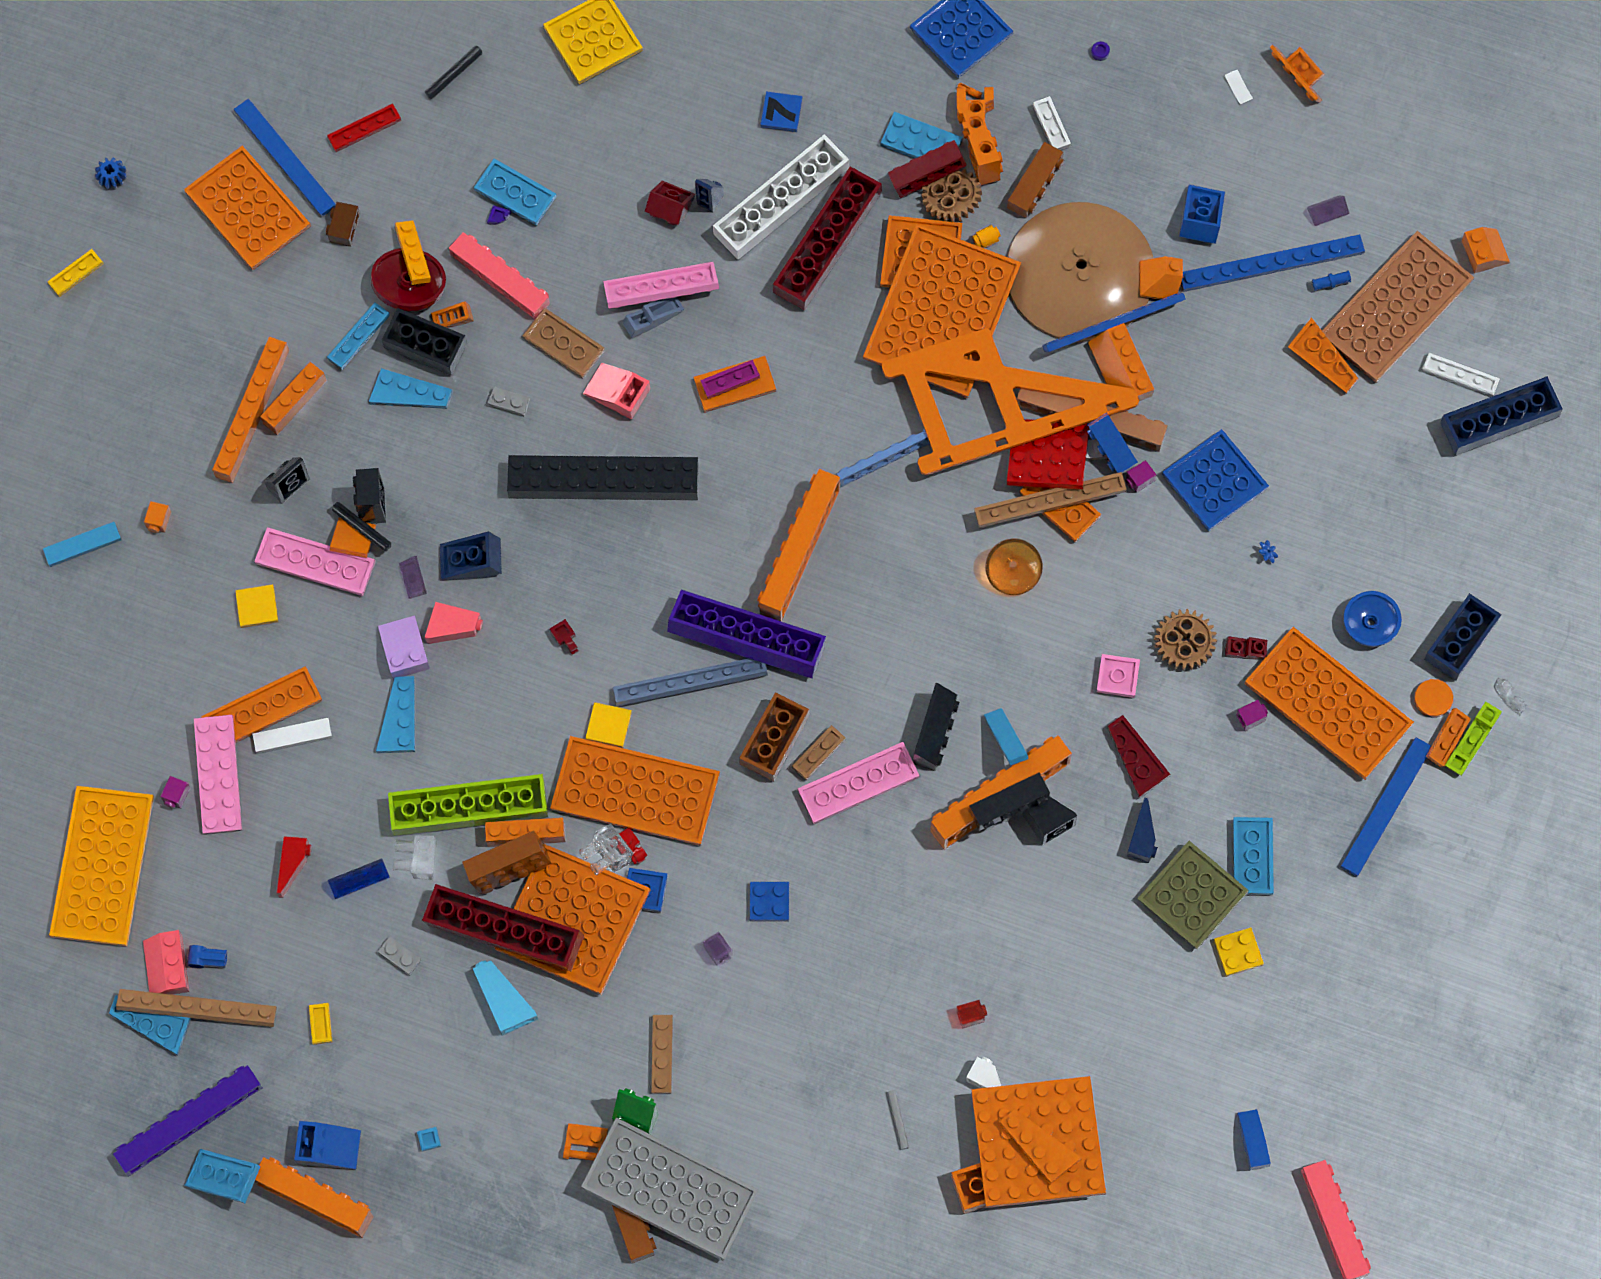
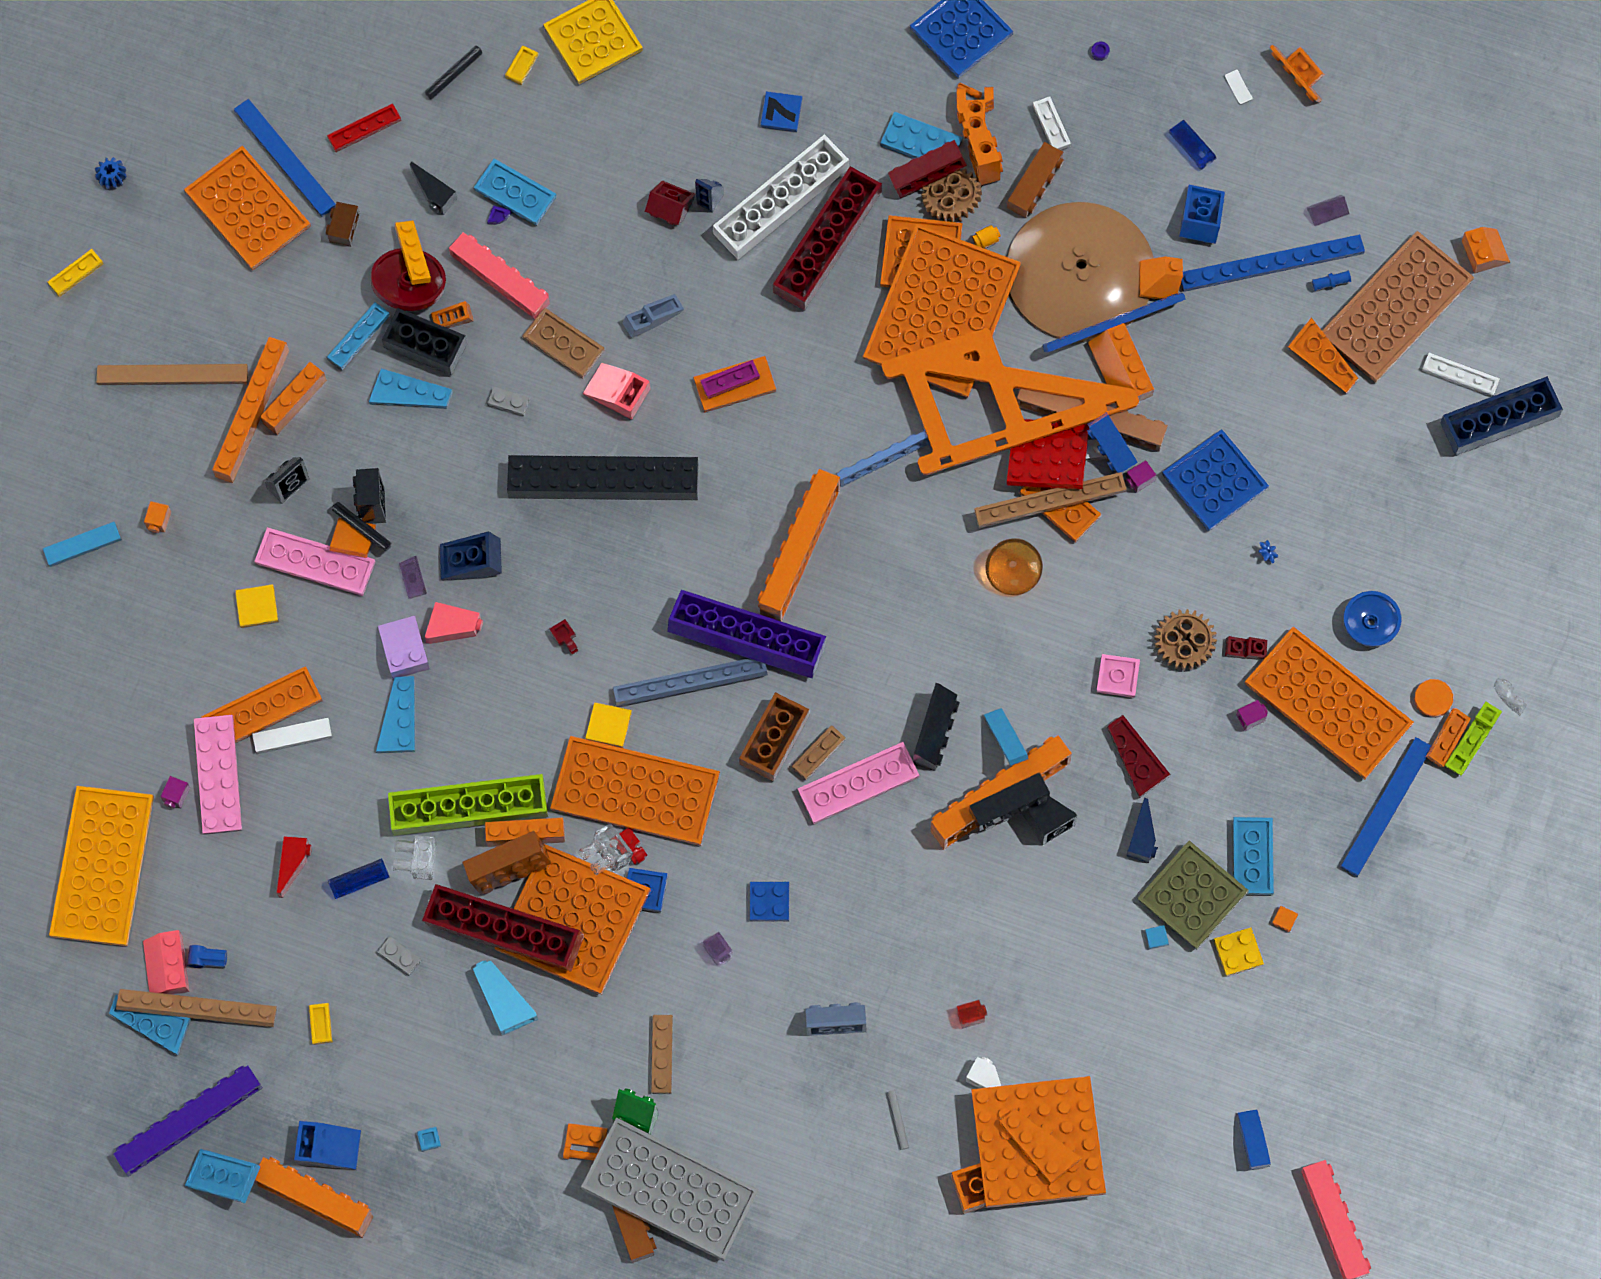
(172, 374): none -> medium nougat tile
(438, 194): none -> black slope
(521, 65): none -> yellow tile
(661, 285): bright pink plate -> none
(835, 1019): none -> sand blue slope
(1156, 937): none -> dark azure tile
(1192, 144): none -> clear blue plate
(1285, 919): none -> orange tile
(1462, 637): dark blue brick -> none

